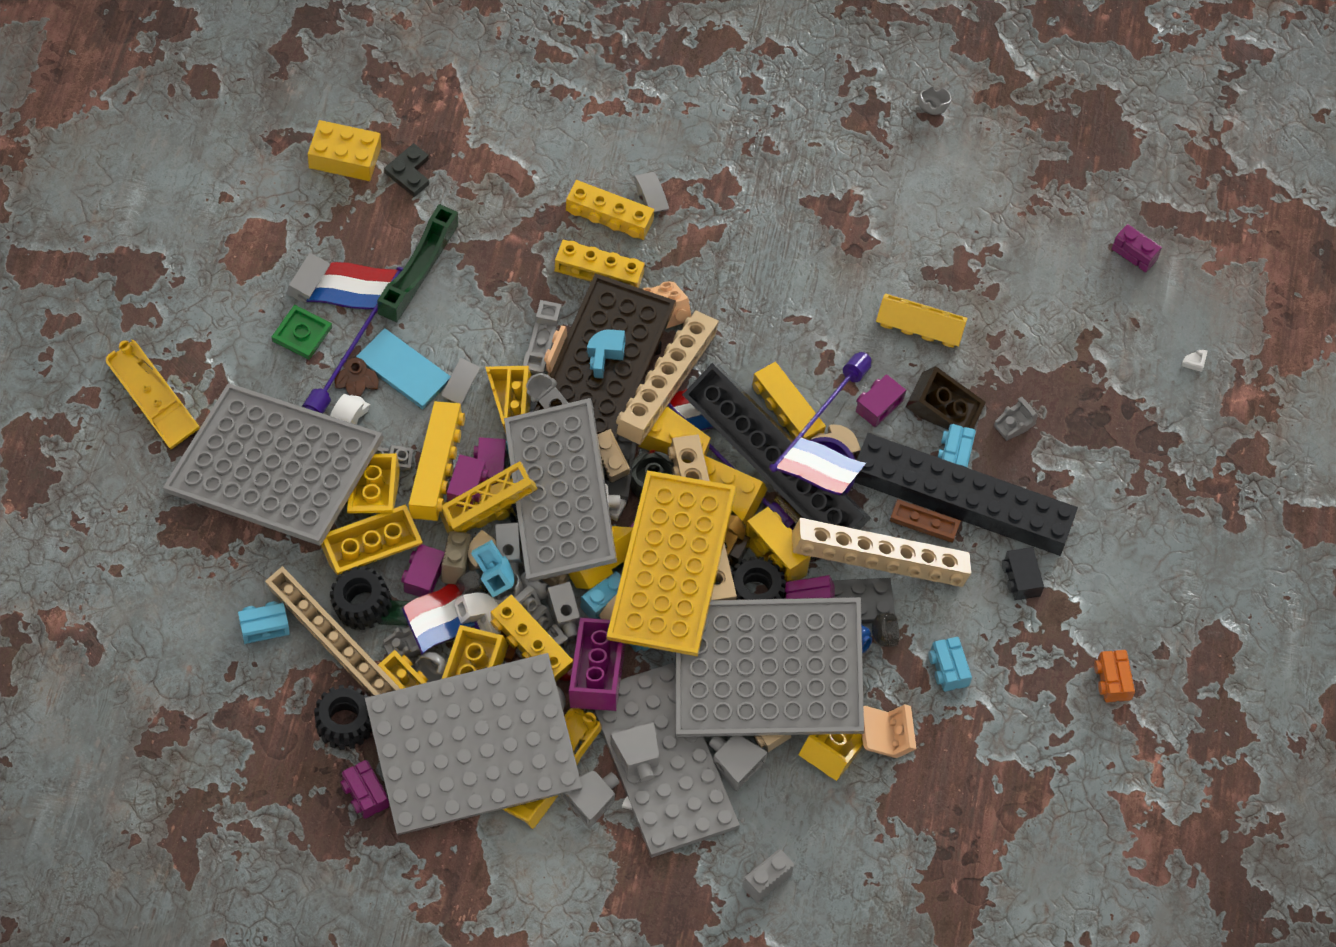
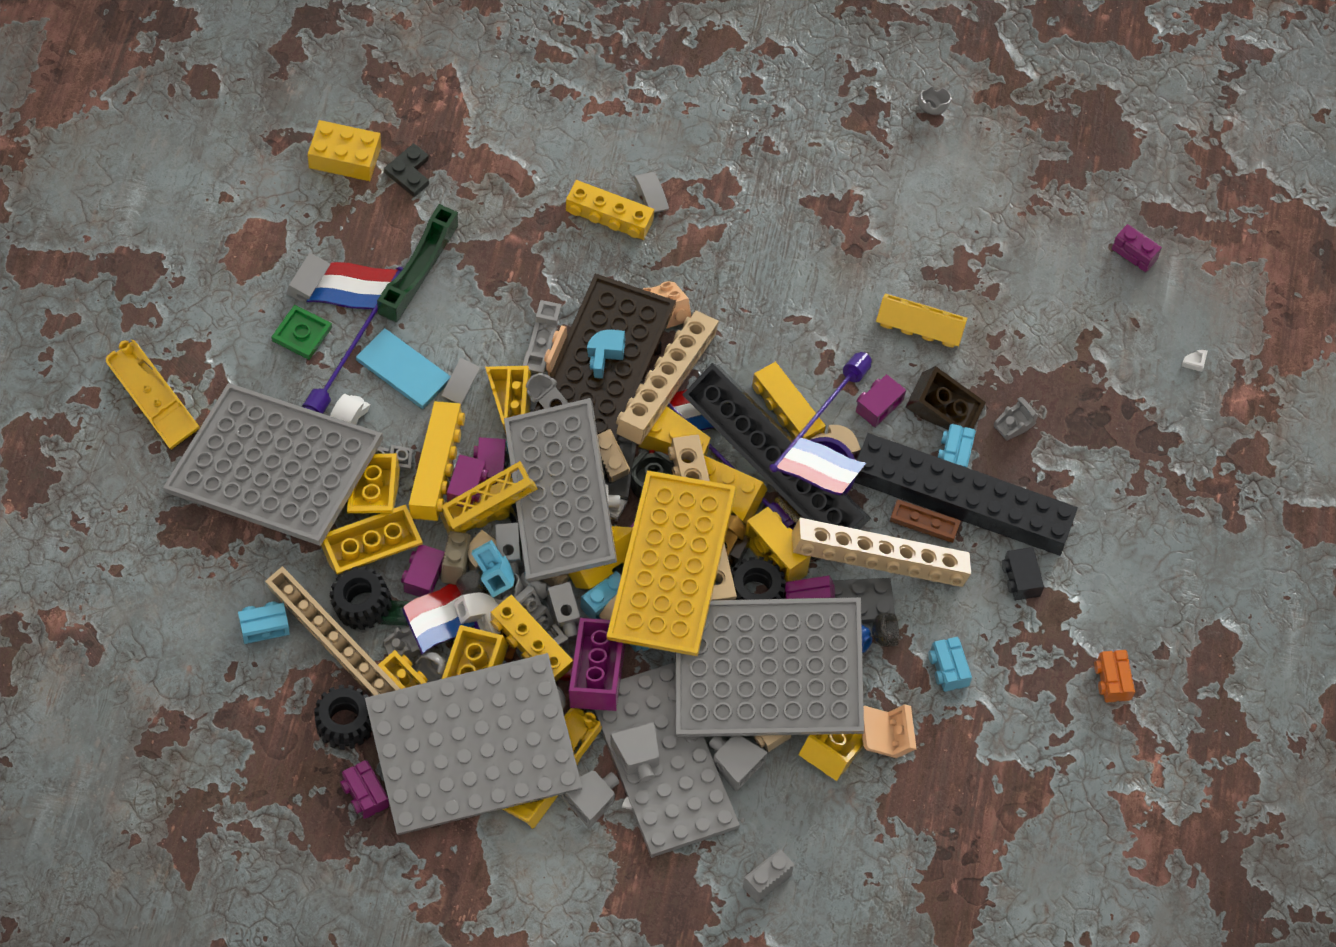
(356, 380): reddish brown plate -> none
(585, 261): yellow brick -> none

